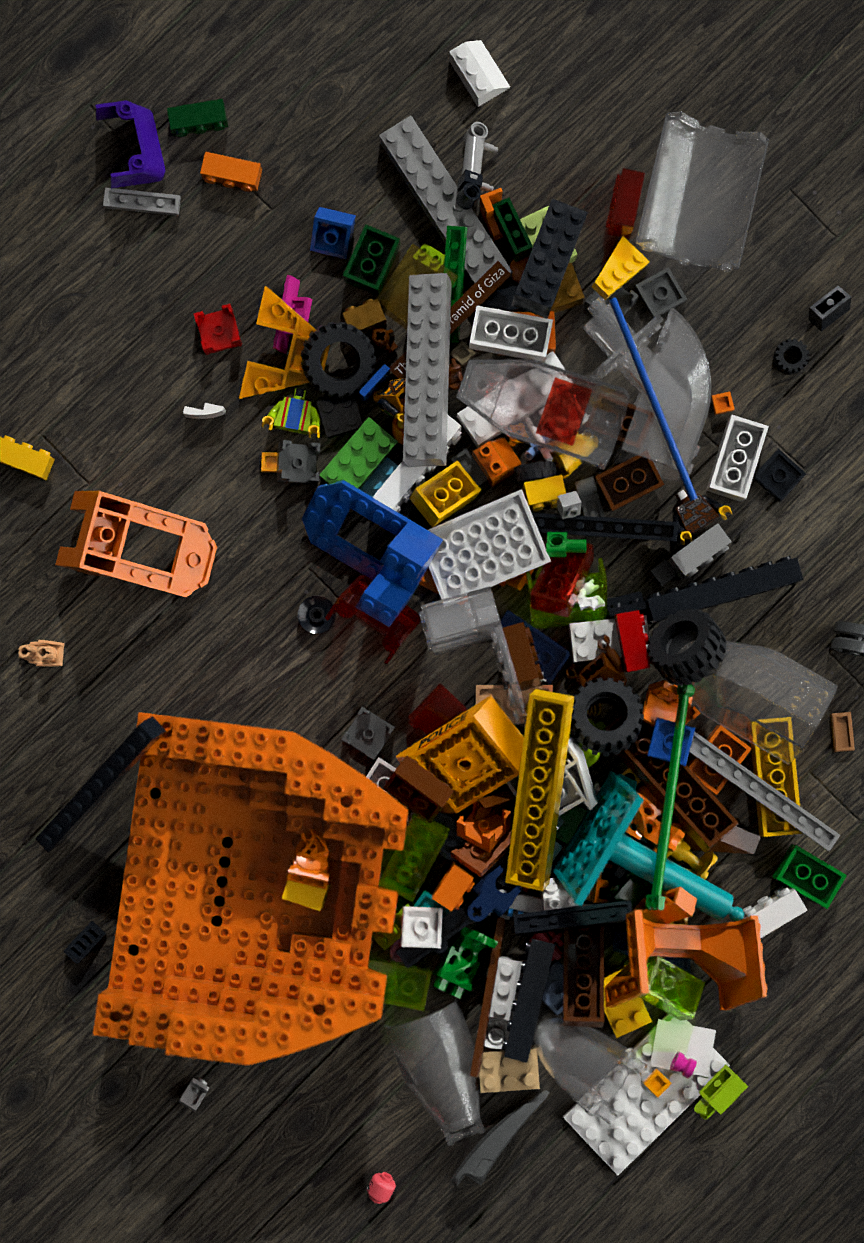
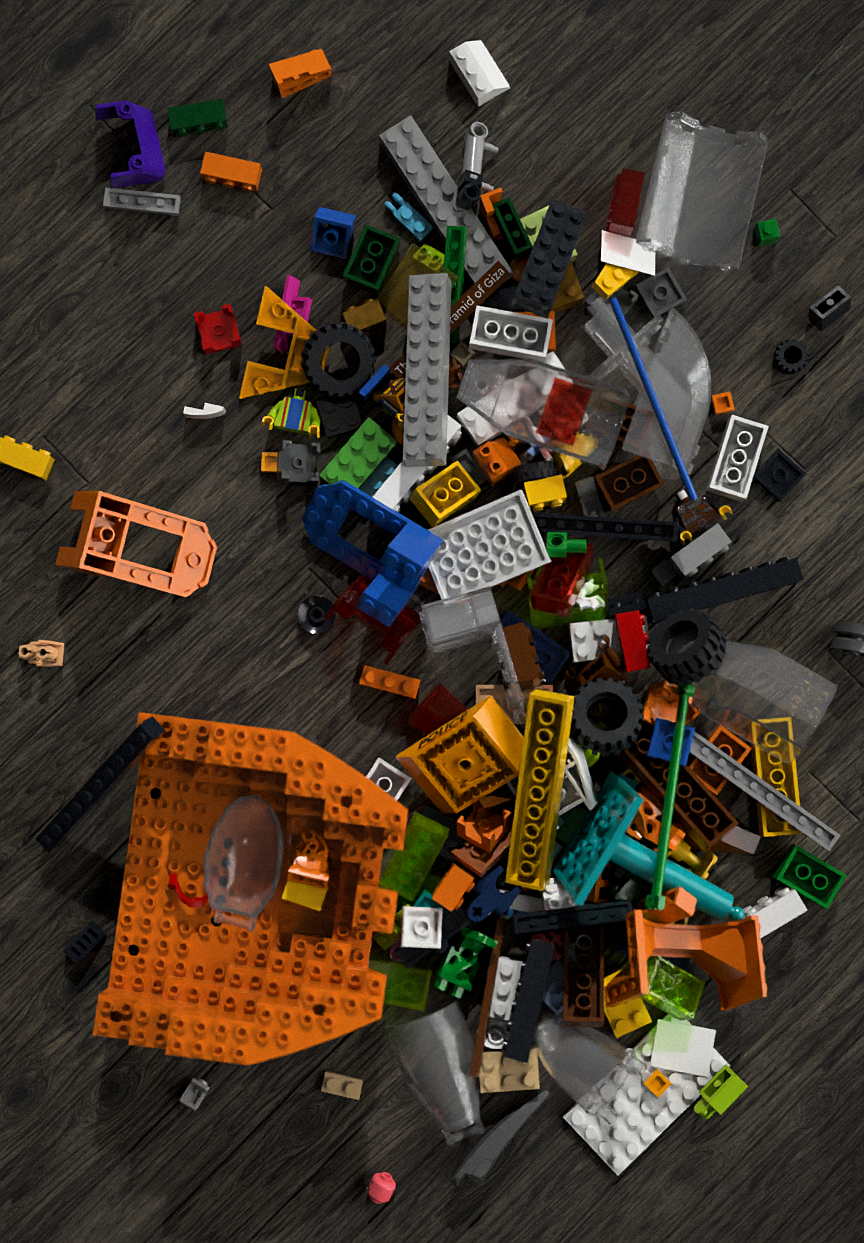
(192, 903): none -> red helmet
(244, 861): none -> clear windscreen
(299, 72): none -> orange wedge
(342, 1085): none -> tan plate
(368, 733): dark grey panel -> none
(383, 340): reddish brown piece -> none
(390, 682): none -> orange brick
(409, 218): none -> medium azure hinge
(418, 789): reddish brown brick -> none
(569, 505): light grey plate -> none
(626, 253): none -> white sticker
(683, 1065): dark pink wheel -> none
(766, 232): none -> green brick
(842, 732): medium nougat tile -> none

